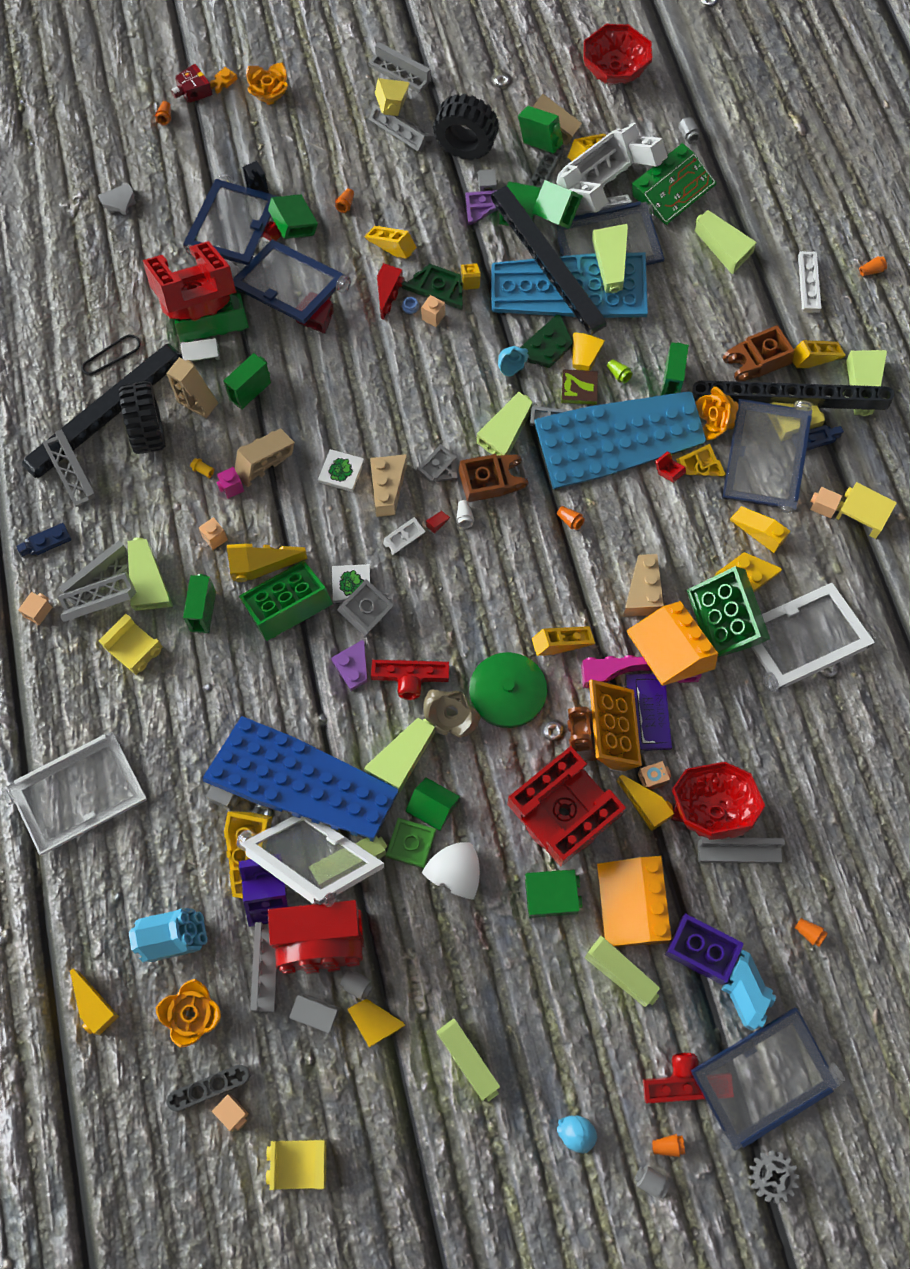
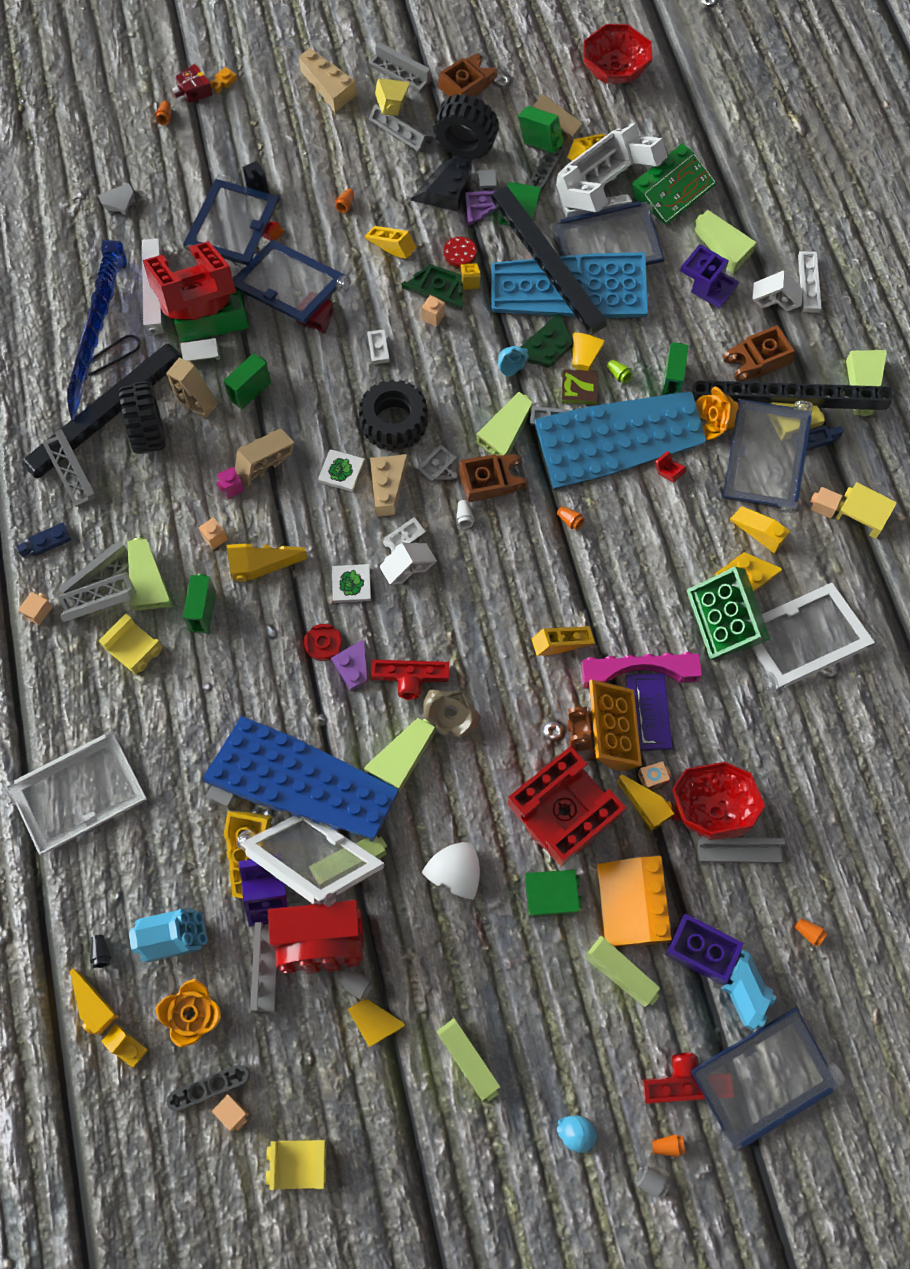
(100, 954): none -> black cone
(112, 260): none -> clear blue piece
(124, 1046): none -> yellow slope
(152, 314): none -> white brick
(201, 467): yellow pin -> none
(269, 84): light orange brick -> none
(286, 600): green slope -> none
(292, 216): green brick -> none
(314, 1012): light grey hinge -> none
(323, 642): none -> red tile
(328, 79): none -> tan wedge
(365, 607): light grey container -> none
(378, 347): none -> white plate
(388, 281): red slope -> none
(393, 395): none -> black tyre
(406, 560): none -> white brick
(410, 305): medium blue plate -> none
(411, 843): bright green tile -> none
(432, 803): green slope -> none
(437, 521): red piece -> none
(446, 185): none -> black wedge
(459, 251): none -> red tile
(466, 77): none -> dark orange brick
(508, 690): green dish -> none
(557, 204): brick -> none
(611, 255): yellowish green slope -> none
(645, 588): tan wedge -> none
(673, 644): light orange slope -> none
(689, 129): light grey brick -> none
(702, 462): yellow slope -> none
(709, 276): none -> dark purple bracket
(769, 1168): light grey gear -> none
(778, 289): none -> white brick
(814, 353): yellow slope -> none
(874, 266): orange cone -> none

